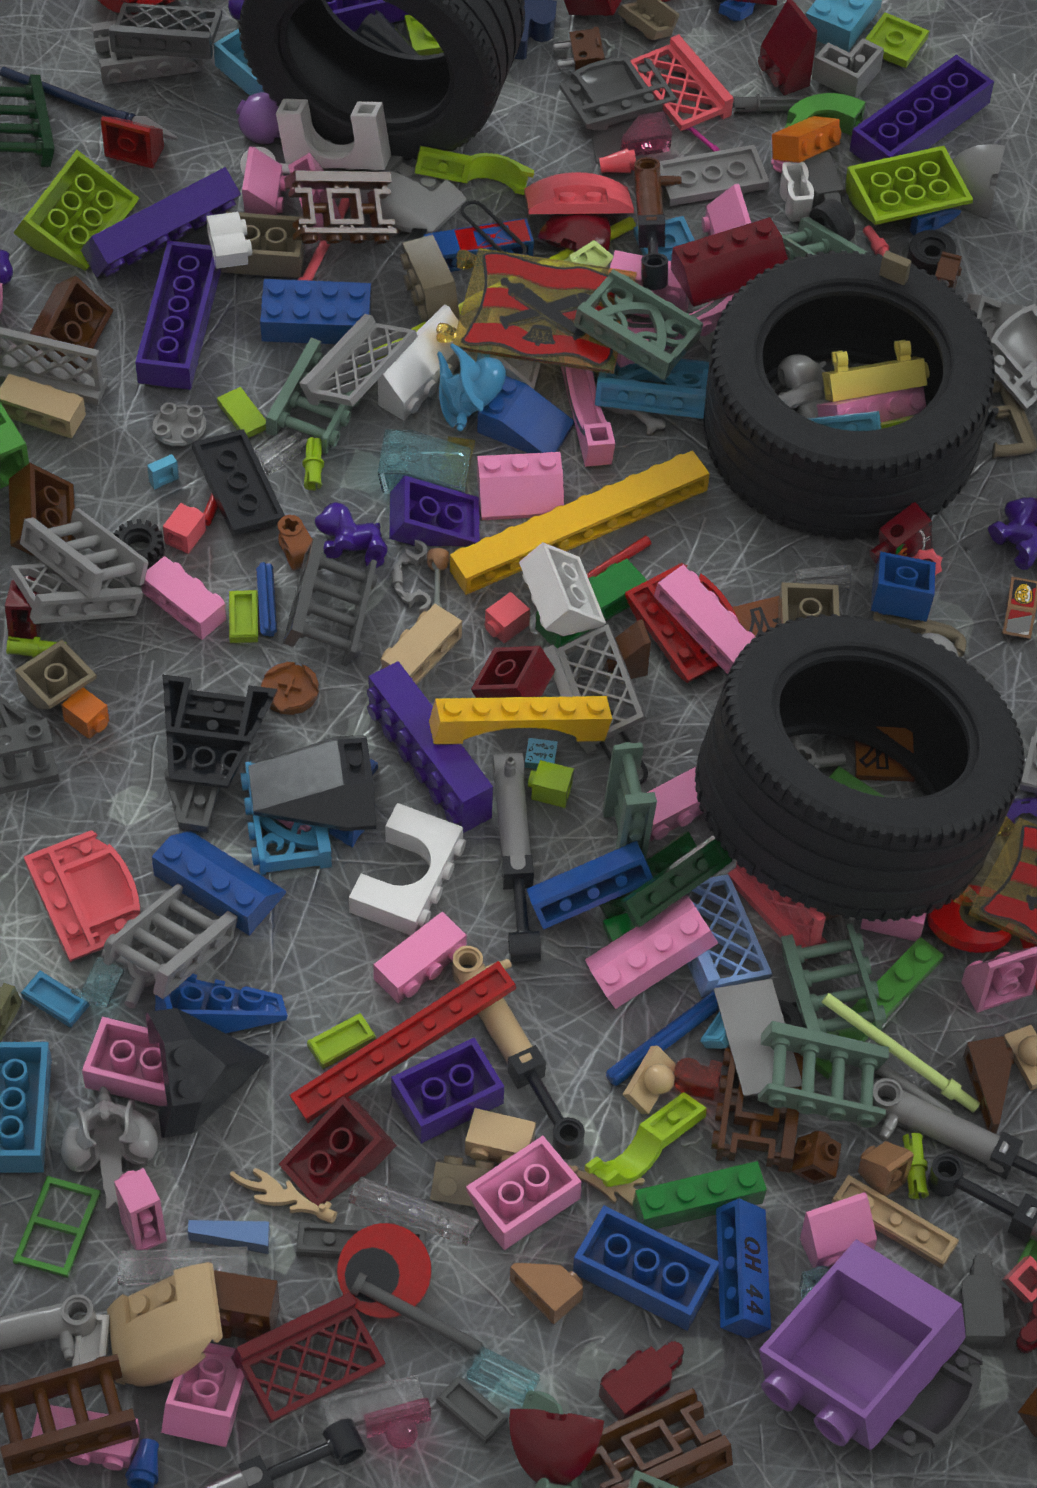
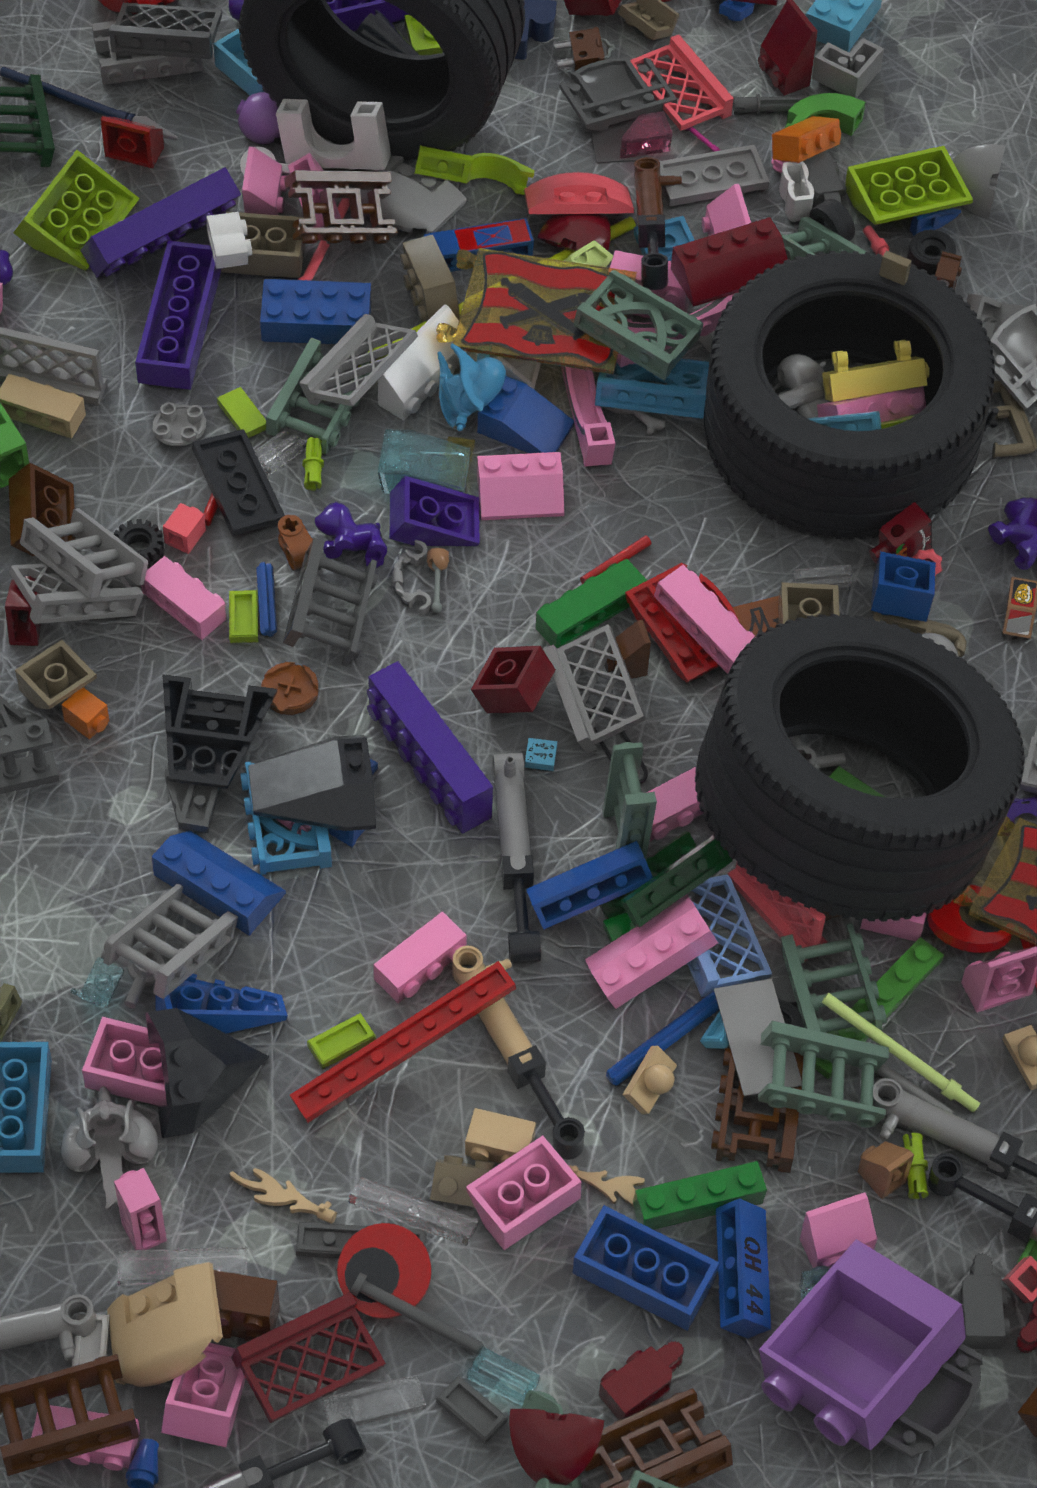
(26, 646): lime pin -> none
(54, 999): dark azure tile -> none
(72, 316): reddish brown slope -> none
(78, 1232): bright green window -> none
(84, 892): coral slope -> none
(163, 471): medium azure tile -> none
(231, 1234): medium blue piece -> none
(337, 1152): dark red slope -> none
(398, 1422): clear pink tile -> none
(408, 906): white arch -> none
(425, 642): tan brick -> none
(447, 1090): dark purple brick -> none
(462, 718): yellow arch -> none
(496, 219): black piece -> none
(507, 617): coral brick -> none
(548, 1287): medium nougat slope -> none
(551, 783): lime brick -> none
(561, 591): white slope -> none
(580, 520): yellow brick -> none
(618, 162): coral cone -> none
(649, 1141): lime piece -> none
(697, 1079): clear red leg -> none
(816, 1157): reddish brown brick -> none
(876, 765): dark orange tile -> none
(898, 38): lime plate -> none
(902, 1224): tan tile -> none
(923, 112): dark purple brick -> none
(989, 1071): reddish brown slope -> none

